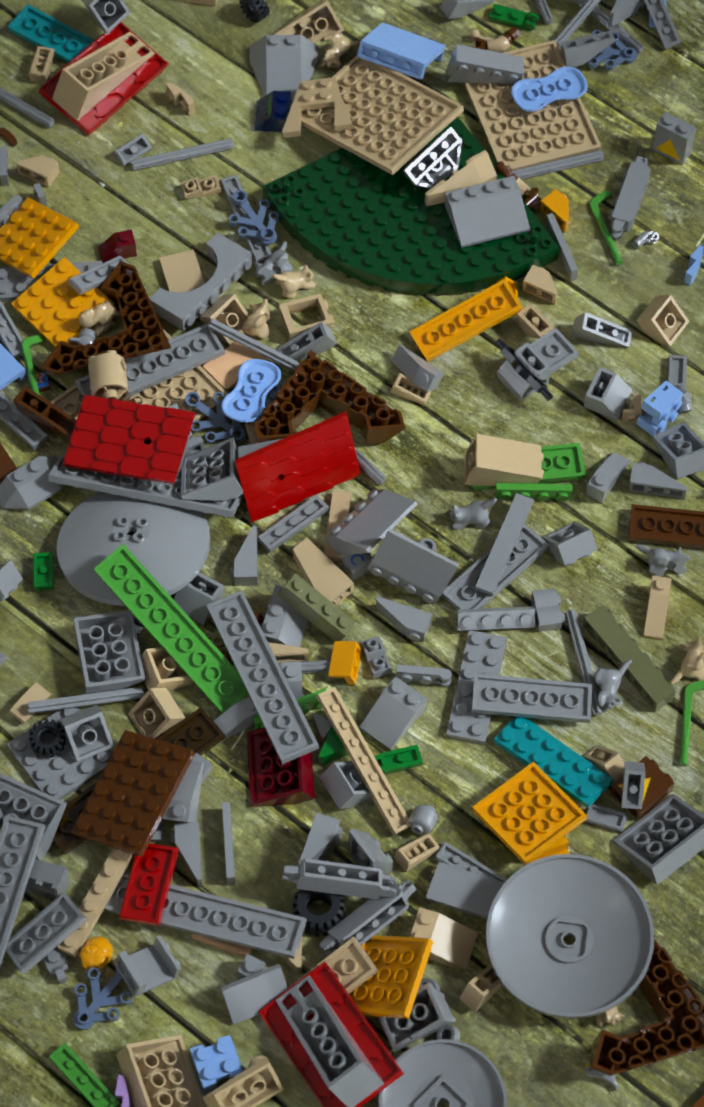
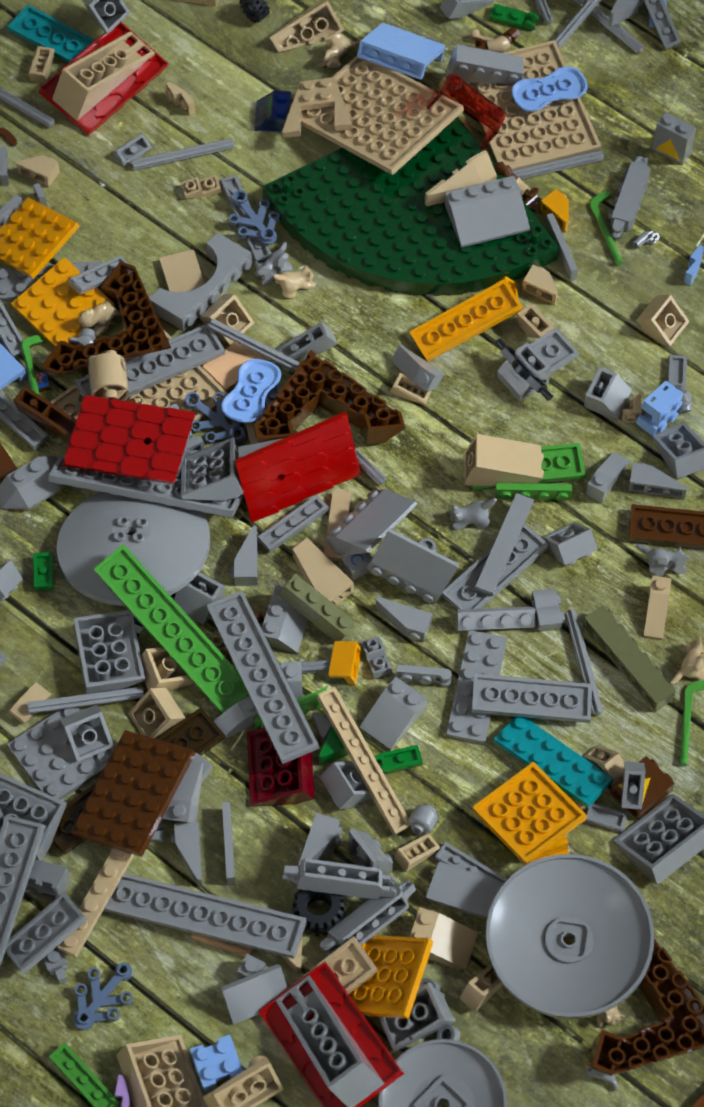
(47, 727): black tyre -> none
(96, 953): light orange hair -> none
(117, 245): dark red slope -> none
(148, 967): light grey panel -> none
(149, 885): red tile -> none
(256, 323): tan animal -> none
(283, 62): light grey wedge -> none
(289, 653): tan slope -> none
(299, 305): tan window -> none
(435, 161): light grey wedge -> none
(472, 102): none -> clear red windscreen
(582, 49): light grey slope -> none
(601, 331): light grey slope -> none
(609, 682): light grey animal -> none
(621, 54): sand blue plant -> none

